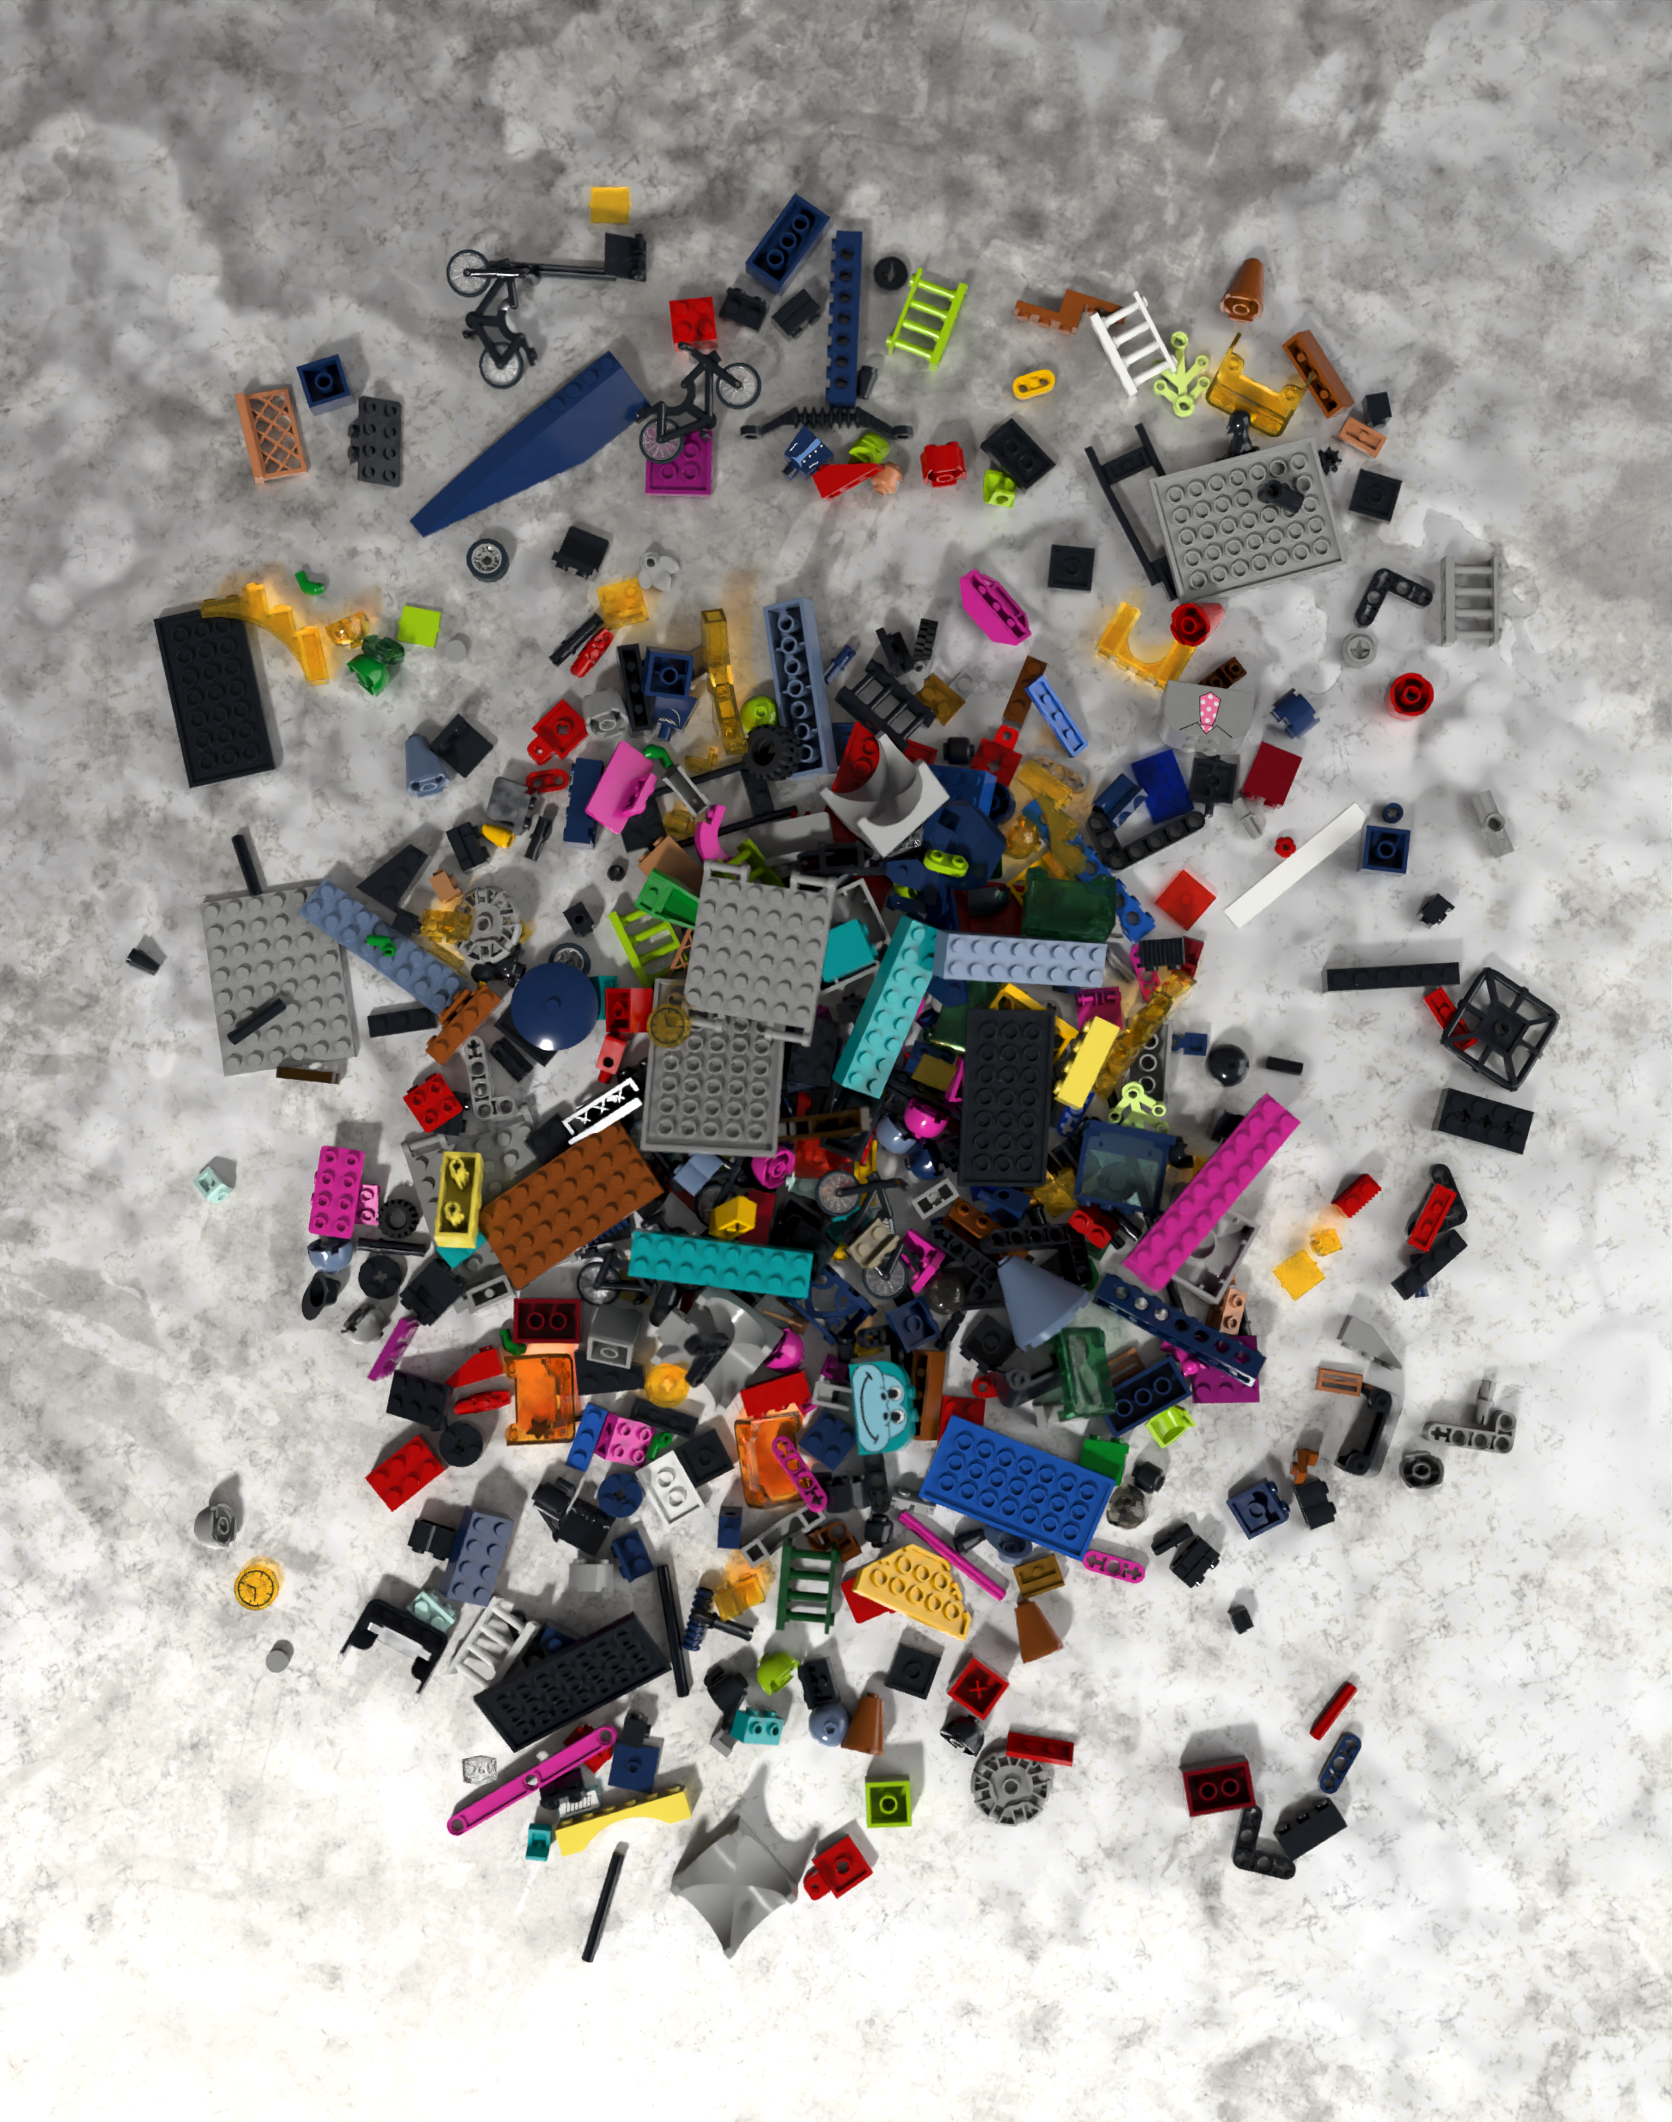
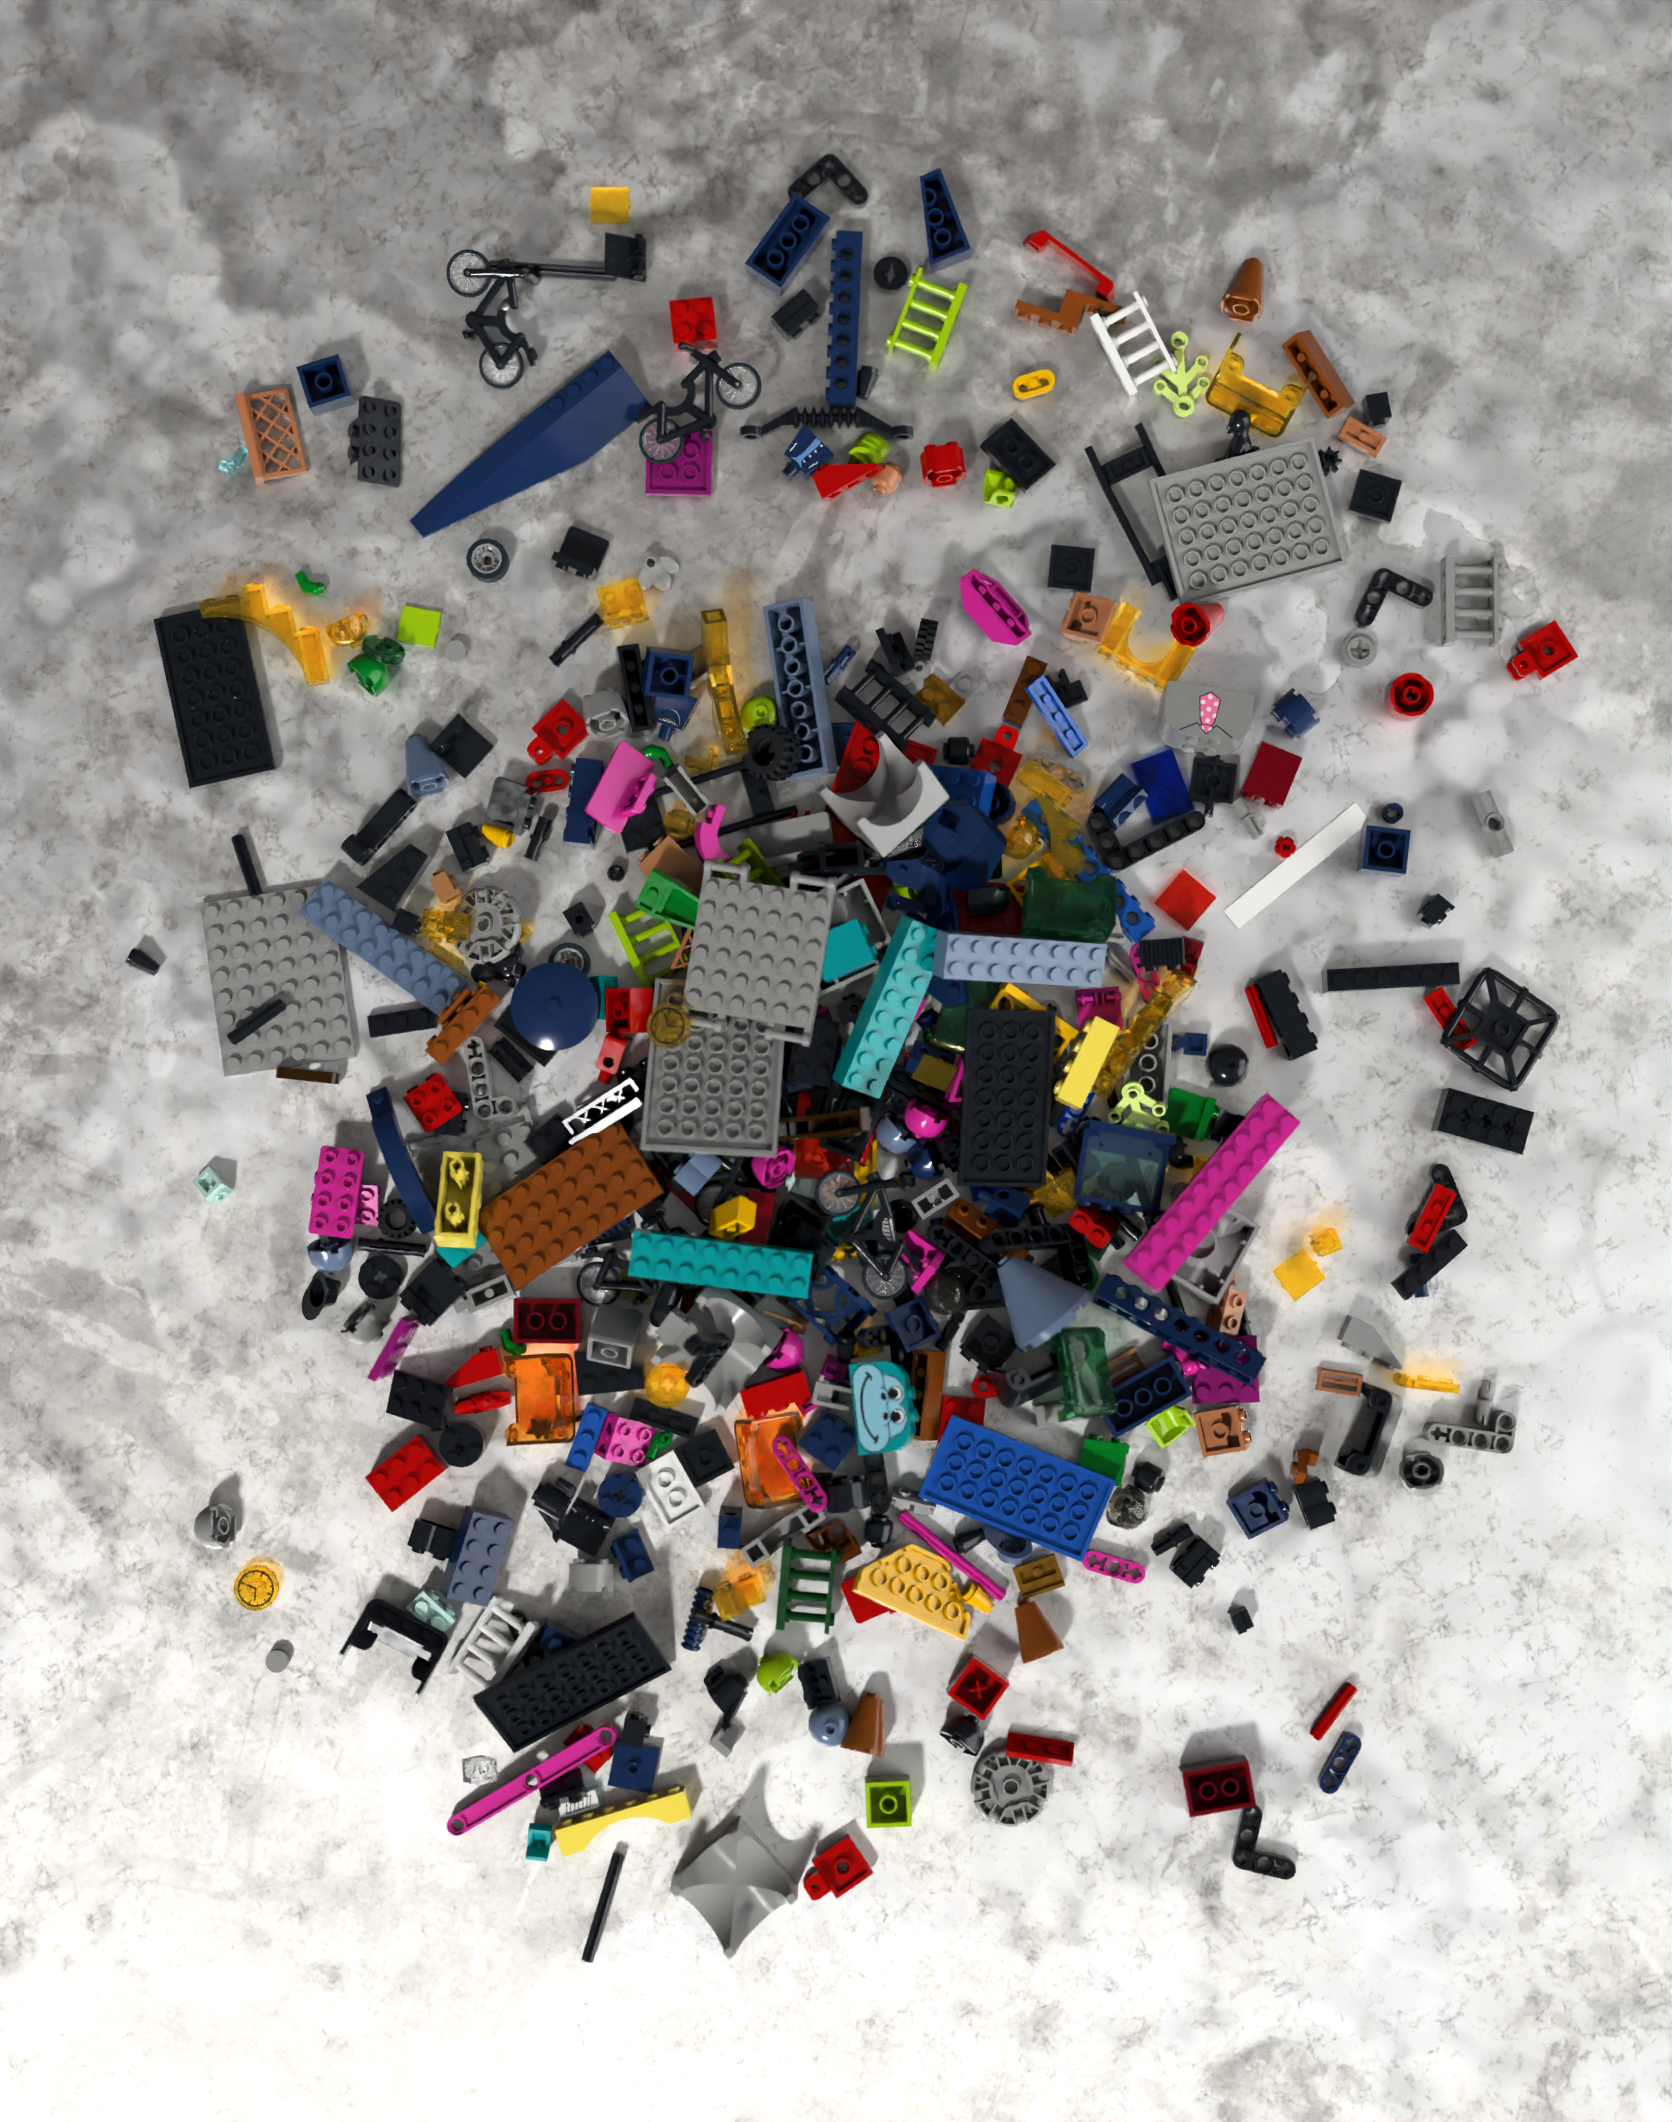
(235, 463): none -> clear light blue arm
(379, 828): none -> black beam
(384, 944): green arm -> none
(399, 1161): none -> dark blue arch
(591, 653): red hinge -> none
(672, 1630): black axle -> none
(744, 310): black bracket -> none
(757, 1726): teal brick -> none
(831, 176): none -> black beam
(872, 1244): dark tan bracket -> none
(904, 1215): none -> black hair
(908, 1177): none -> black piece
(912, 1671): black plate -> none
(944, 230): none -> dark blue wedge
(945, 863): lime plate -> none
(977, 1598): none -> yellow cone
(1040, 240): none -> red piece
(1066, 989): dark blue tile -> none
(1069, 693): none -> black plate
(1088, 618): none -> nougat plate
(1189, 1114): none -> green bracket
(1222, 1430): none -> nougat plate
(1225, 675): reddish brown slope -> none
(1261, 1016): none -> red axle
(1282, 497): black piece -> none
(1284, 1065): black hinge -> none
(1285, 1014): none -> black brick
(1310, 1828): black brick -> none
(1356, 1196): red brick -> none
(1425, 1383): none -> clear yellow plate
(1532, 656): none -> red plate

